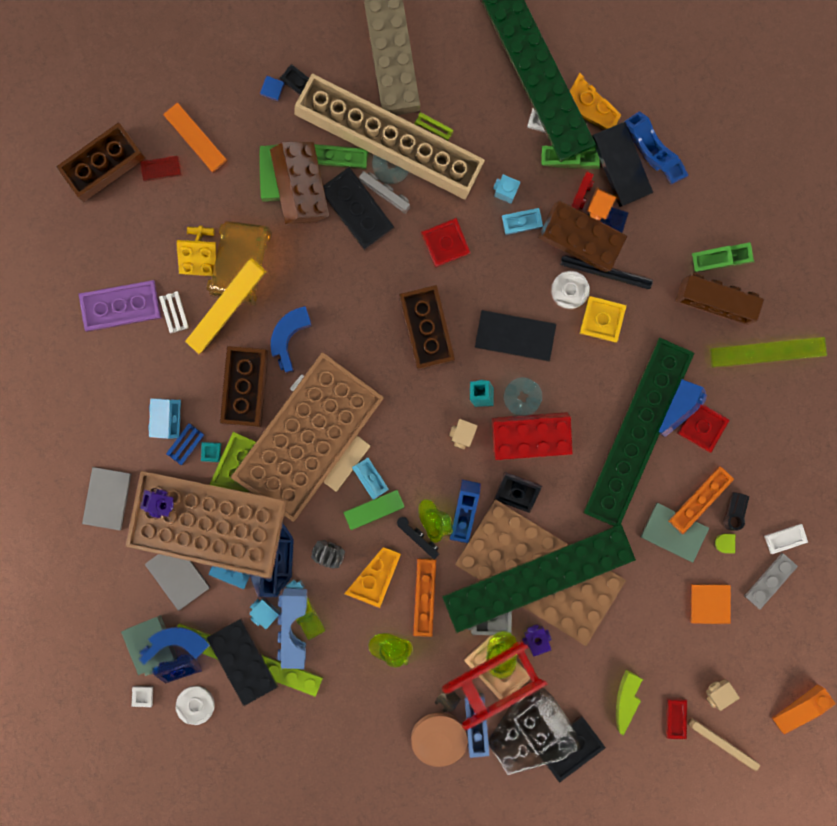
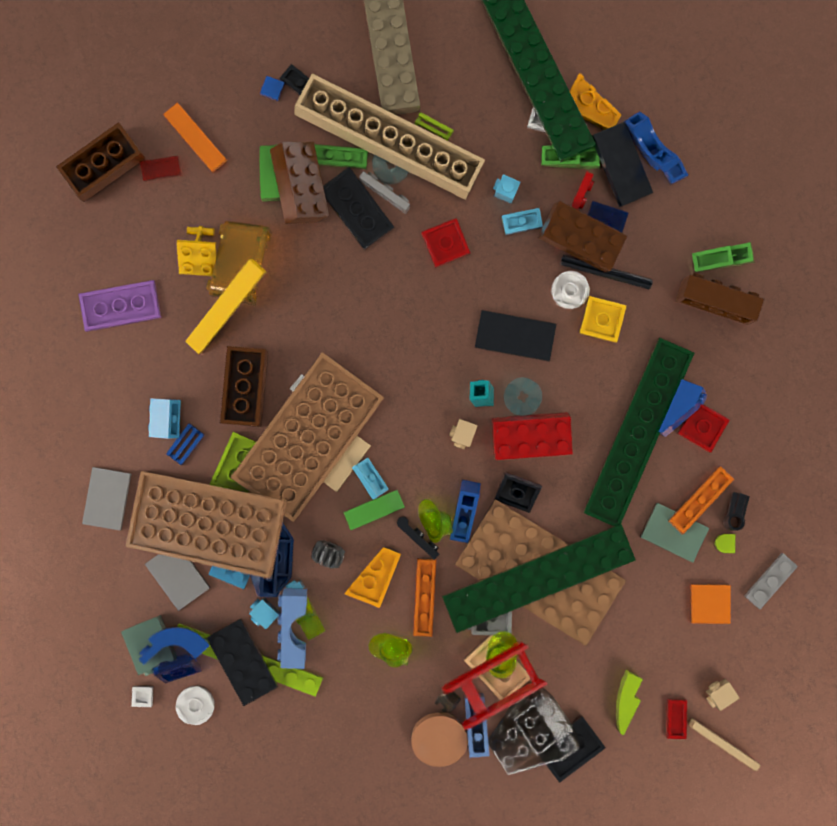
(157, 503): dark purple brick -> none
(169, 296): white tile -> none
(211, 452): teal tile -> none
(283, 331): blue arch -> none
(427, 327): reddish brown brick -> none
(540, 646): dark purple brick -> none
(601, 204): orange slope -> none
(768, 352): clear neon green tile -> none
(786, 539): white tile -> none
(804, 709): orange slope -> none

